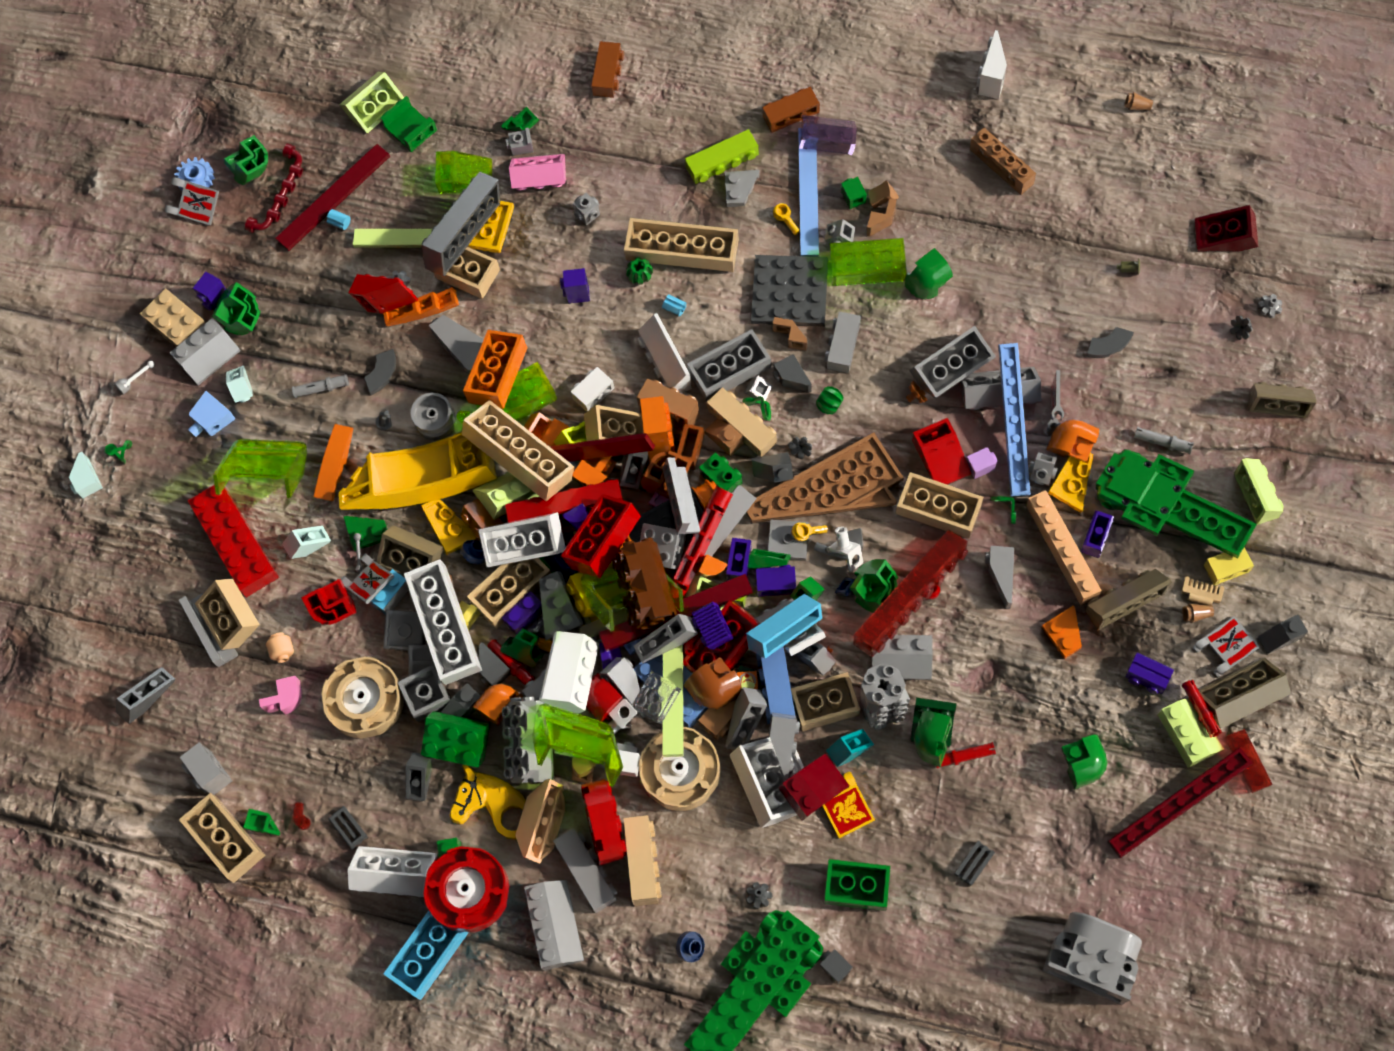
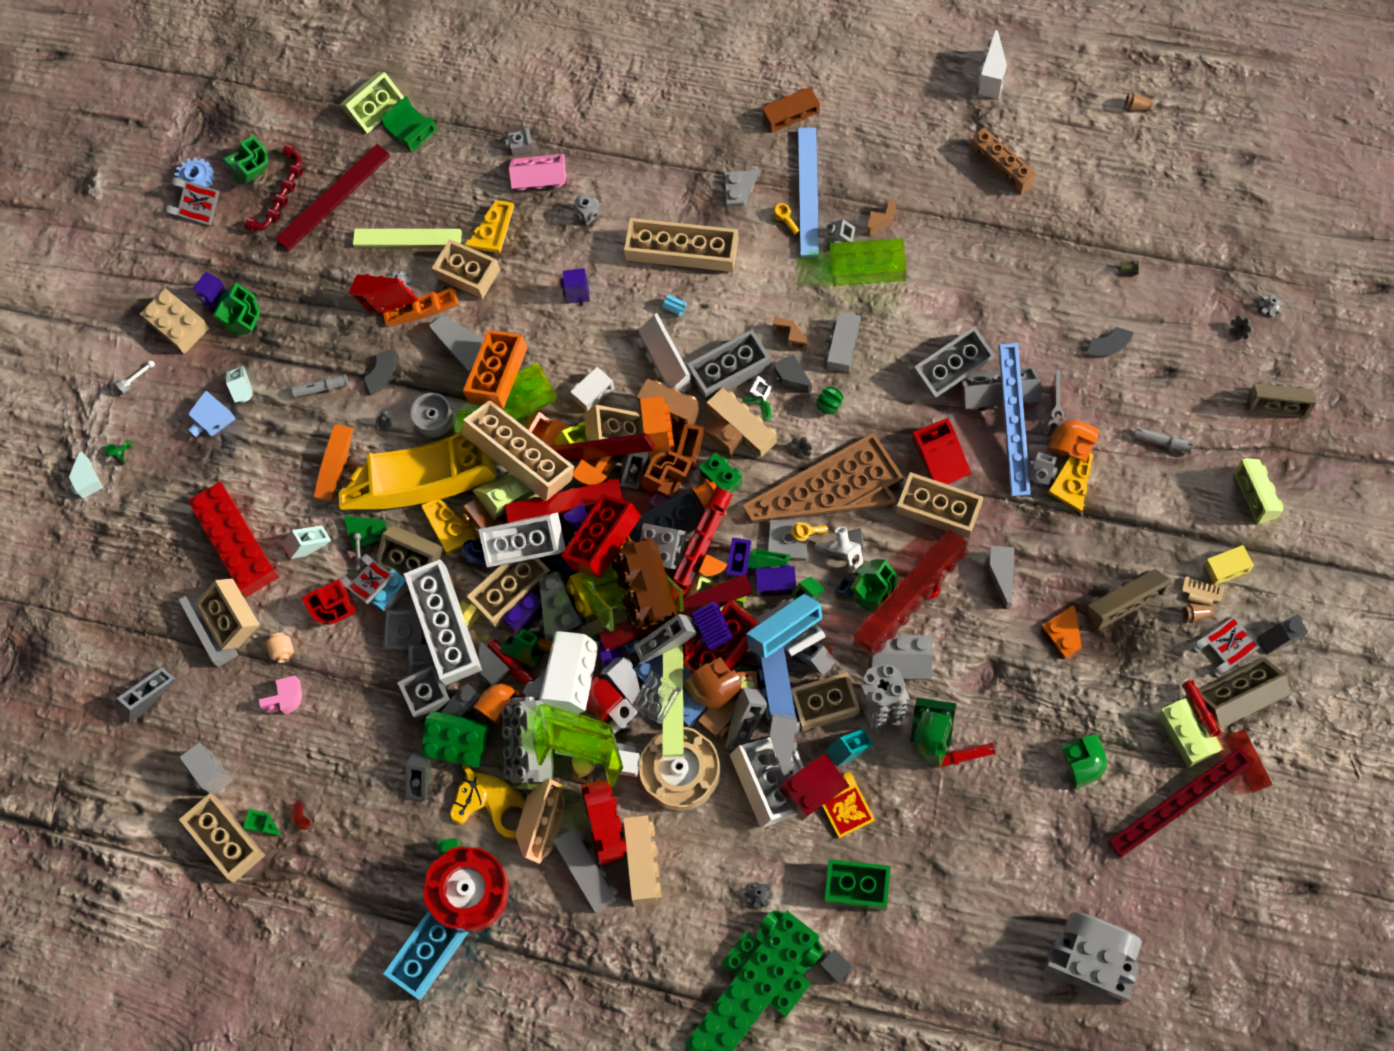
(205, 351): light grey slope -> none
(263, 460): clear neon green windscreen -> none
(338, 219): medium azure piece -> none
(358, 840): dark grey tile -> none
(362, 698): tan piece -> none
(389, 871): white slope -> none
(457, 169): clear neon green slope -> none
(461, 224): dark grey brick -> none
(523, 120): green slope -> none
(553, 924): light grey slope -> none
(607, 69): dark orange brick -> none
(639, 271): green piece -> none
(680, 498): panel -> none
(690, 946): dark blue plate -> none
(722, 156): lime brick -> none
(738, 506): light grey panel -> none
(773, 467): dark grey slope -> none
(790, 289): dark grey plate -> none
(827, 134): clear purple slope -> none
(853, 192): green brick -> none
(881, 194): medium nougat tile -> none
(916, 393): dark orange plant -> none
(928, 276): green brick -> none
(981, 462): lavender brick -> none
(984, 849): dark grey tile -> none
(1007, 499): green piece -> none
(1063, 547): light nougat brick -> none
(1097, 534): dark purple brick -> none
(1149, 674): dark purple brick -> none
(1157, 496): green piece -> none
(1227, 230): dark red slope -> none

